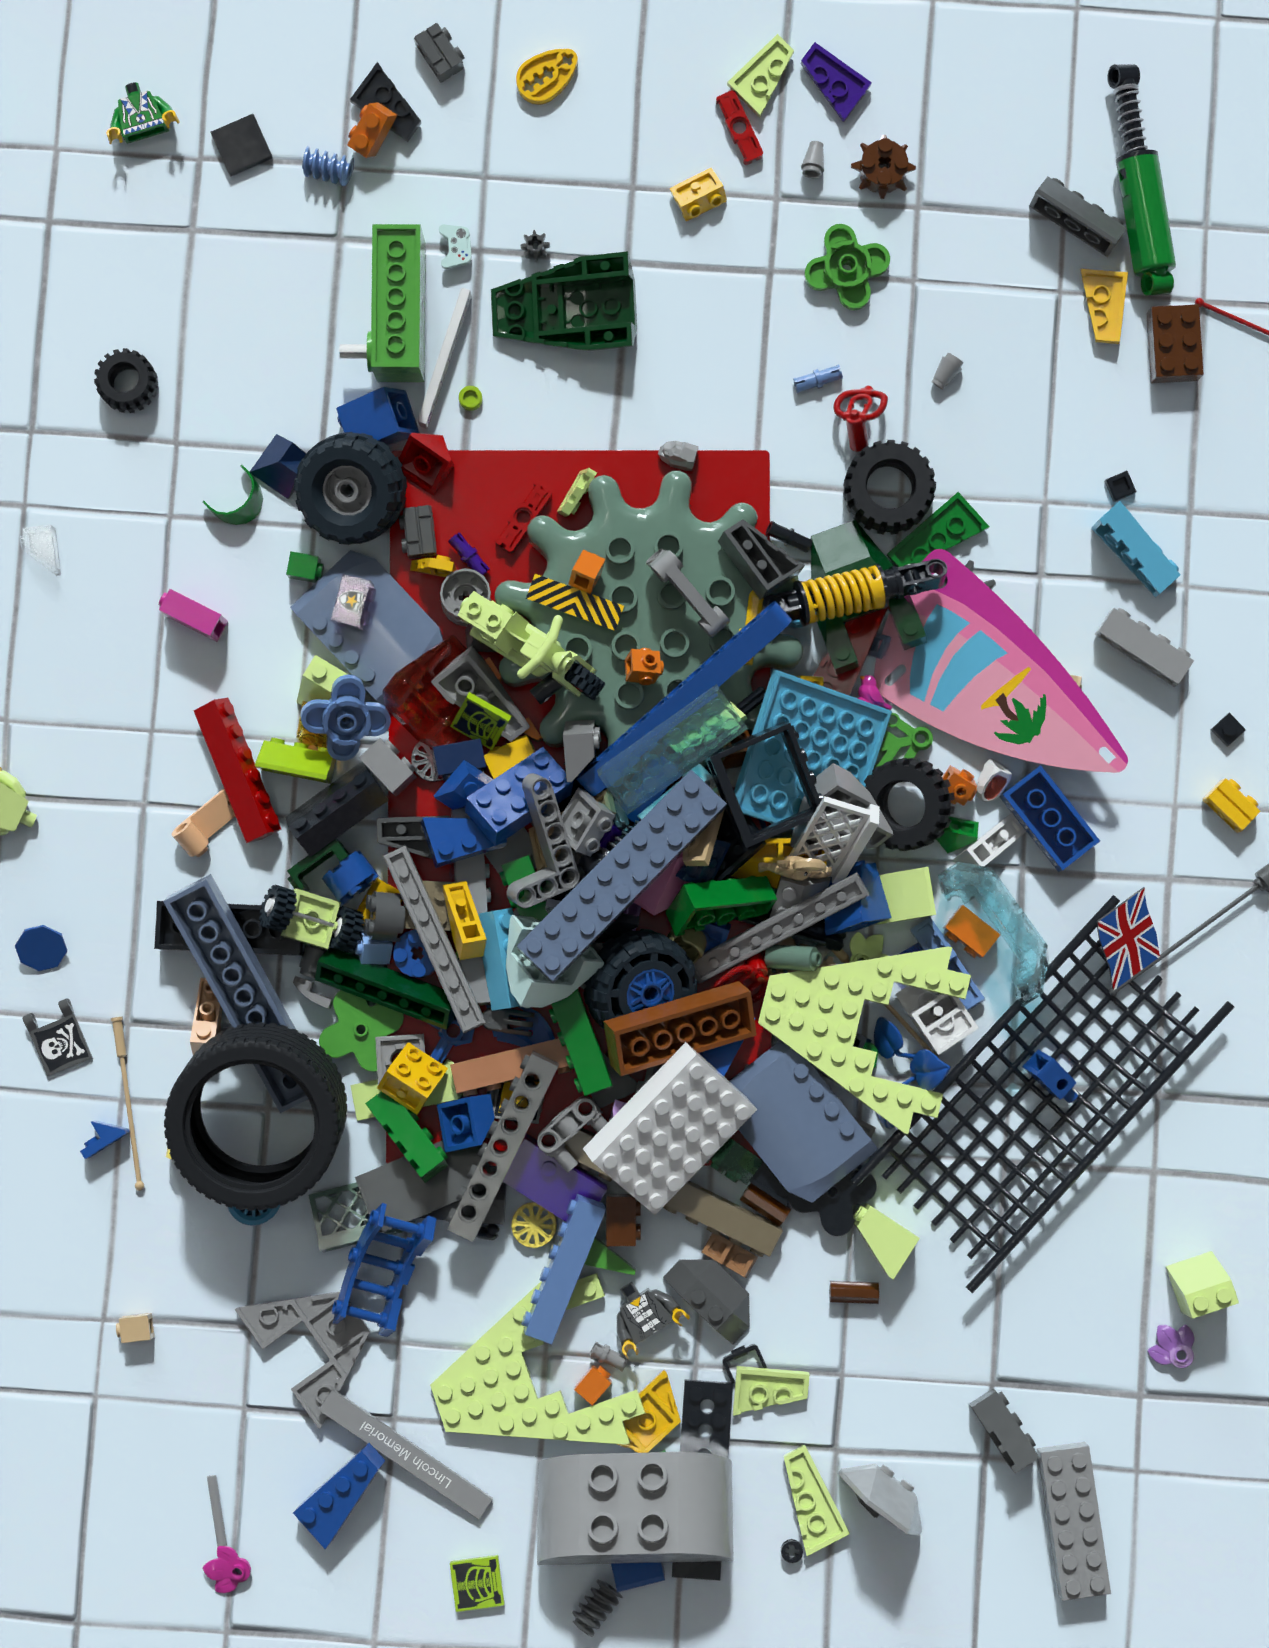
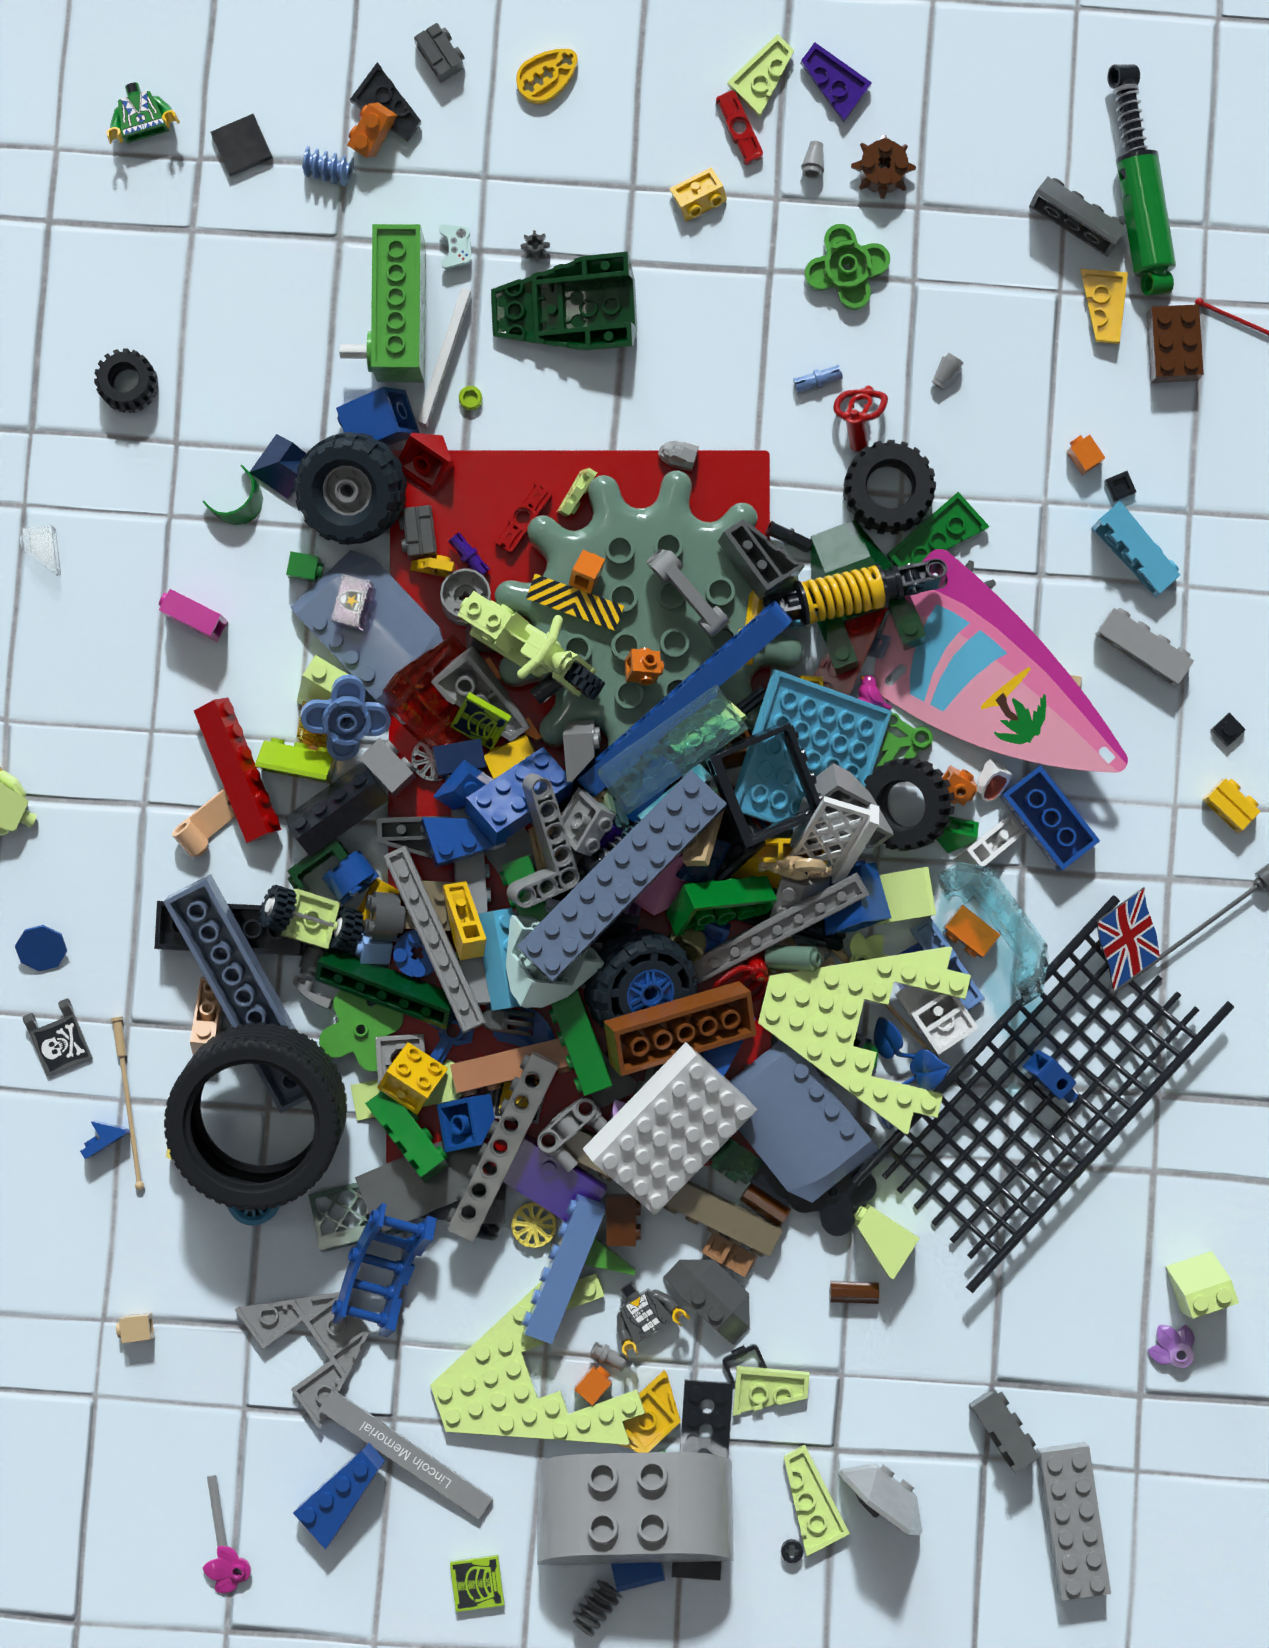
(1085, 453): none -> orange brick

